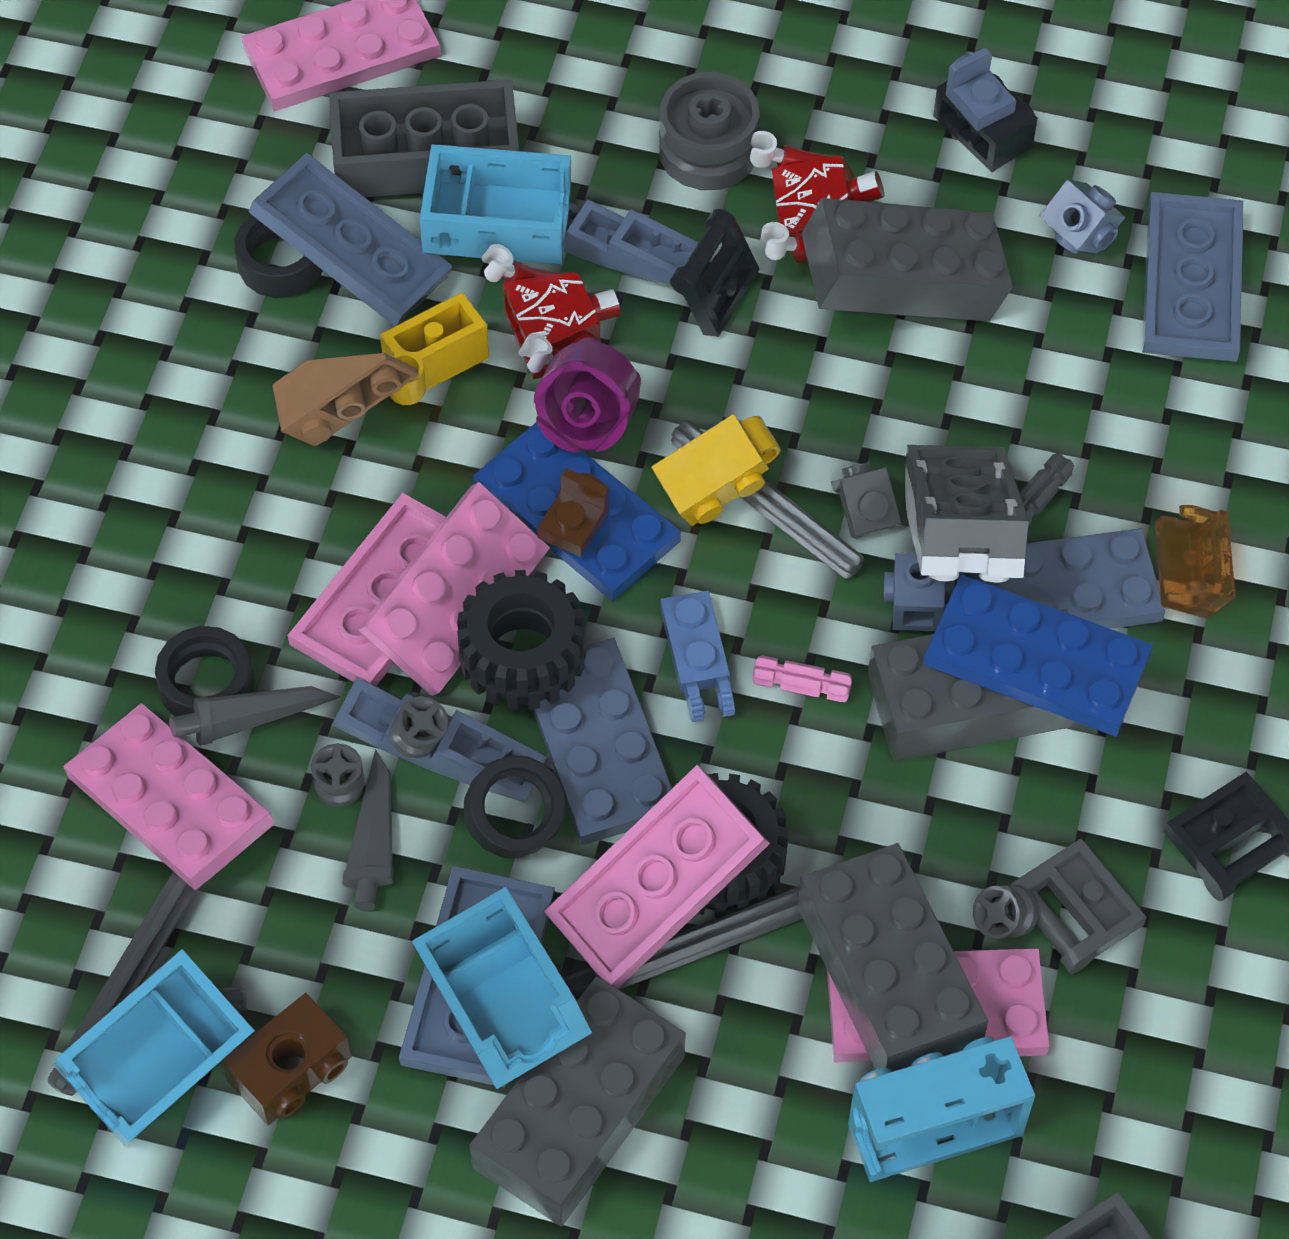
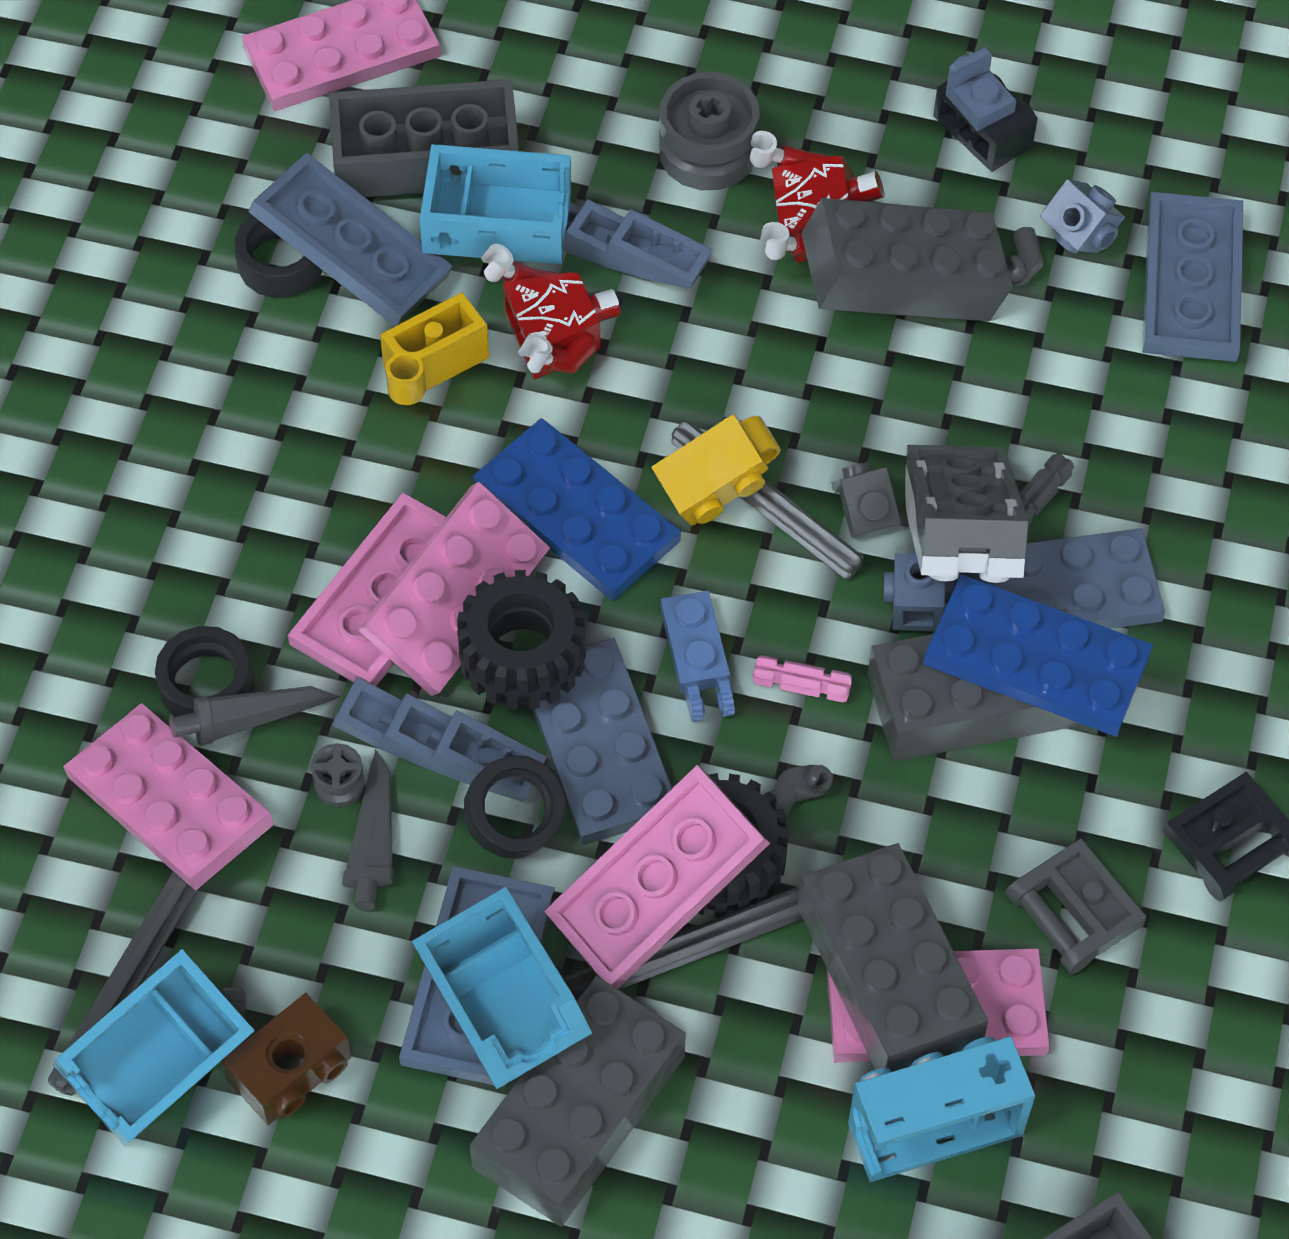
(334, 391): medium nougat slope -> none
(425, 717): dark grey wheel -> none
(575, 512): reddish brown bracket -> none
(587, 396): magenta brick -> none
(726, 279): black plate -> none
(800, 785): none -> dark grey arm
(992, 911): dark grey wheel -> none
(1029, 258): none -> dark grey arm
(1195, 561): clear orange hinge -> none

